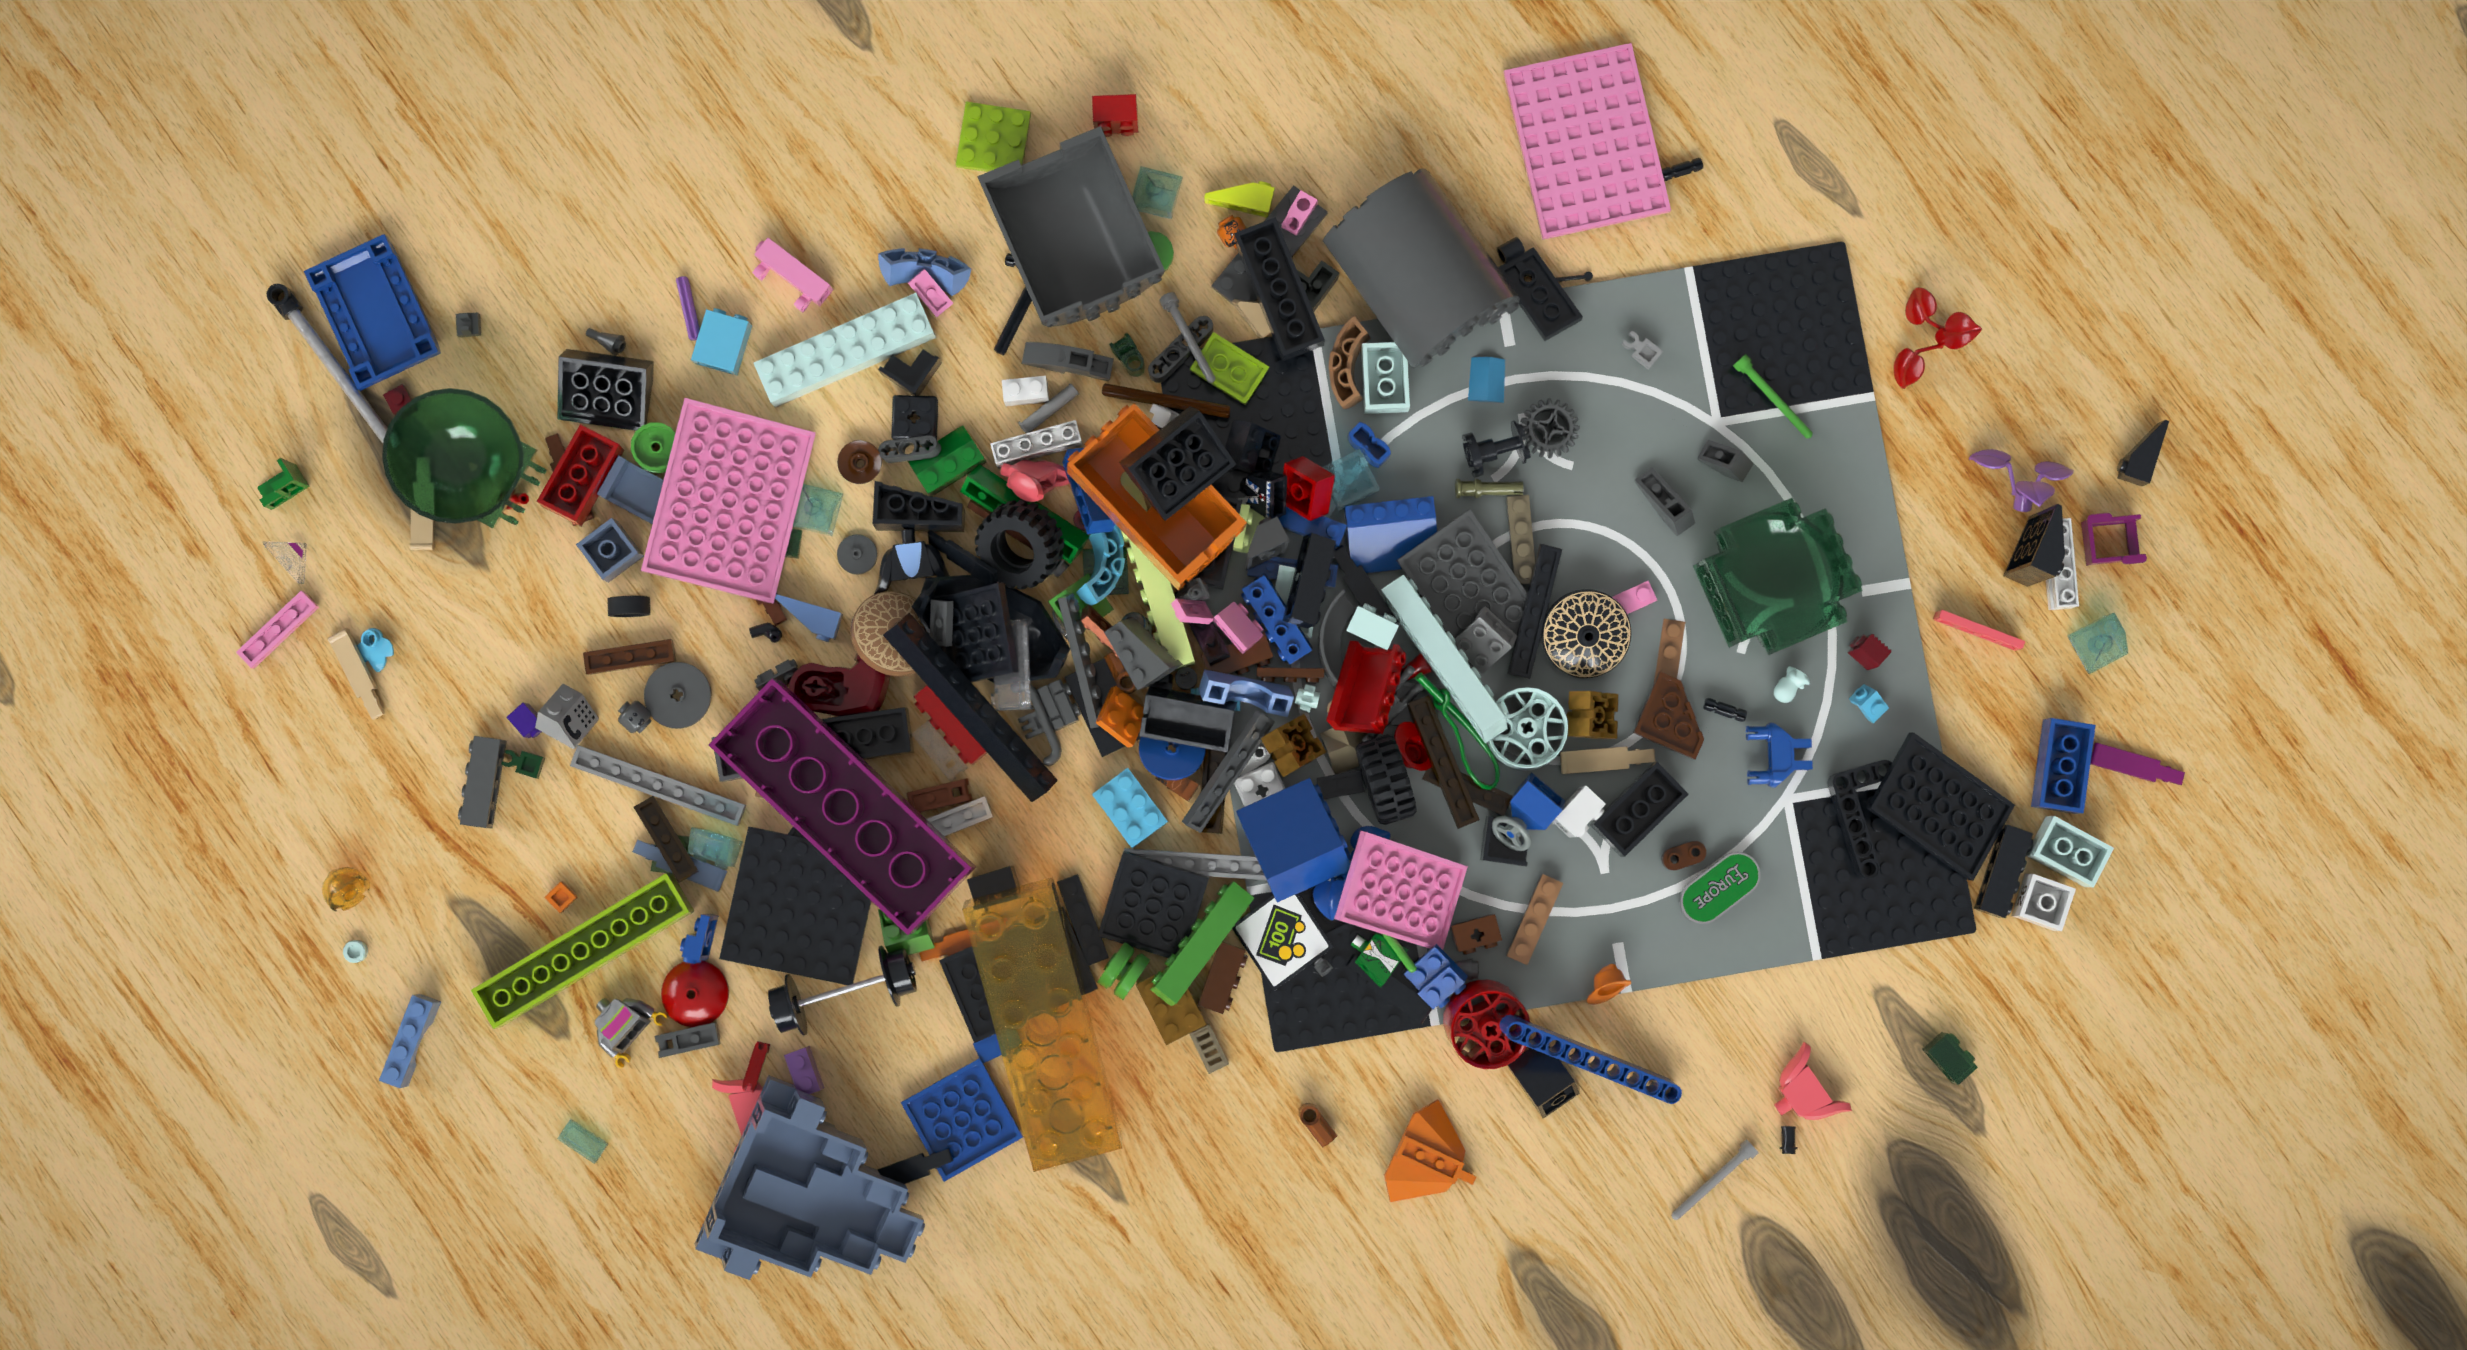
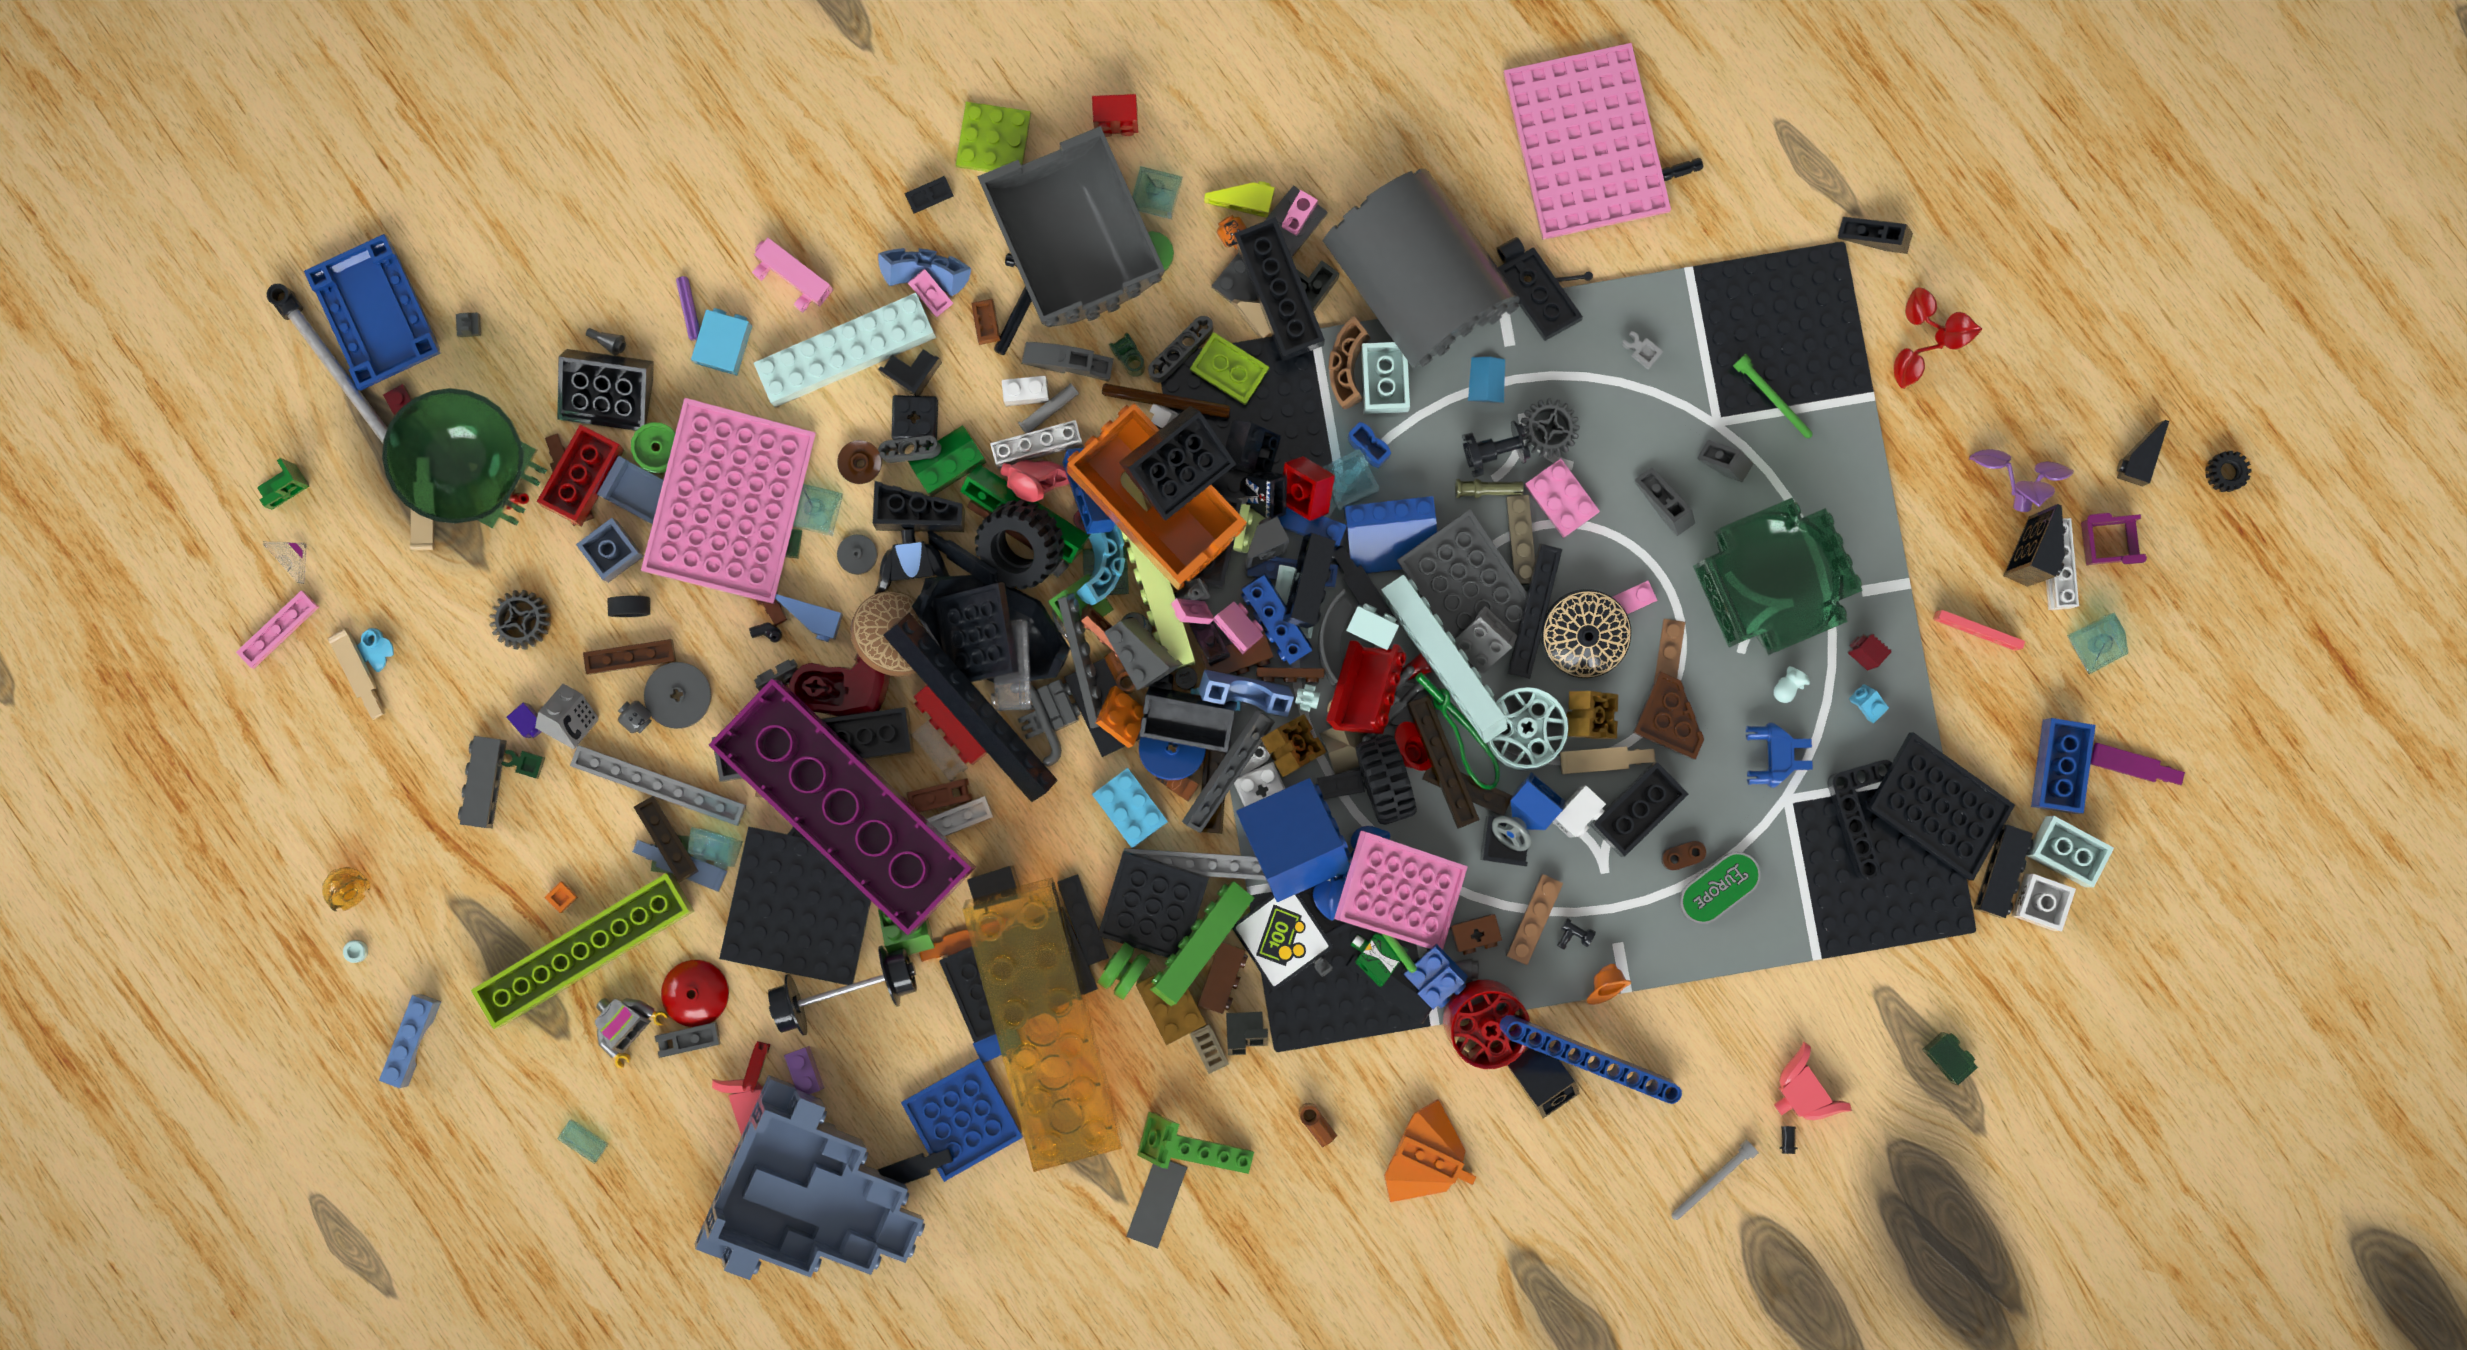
(529, 634): none -> dark grey gear
(698, 945): blue plate -> none
(929, 194): none -> black hinge
(941, 622): dark grey plate -> none
(986, 321): none -> dark orange plate
(1156, 1204): none -> dark grey sticker
(1162, 1143): none -> bright green bracket
(1170, 303): light grey piece -> none
(1245, 1030): none -> pearl dark grey plate
(1562, 498): none -> bright pink plate
(1571, 929): none -> black piece
(1725, 709): black axle -> none
(1876, 234): none -> black slope
(2240, 467): none -> black tyre

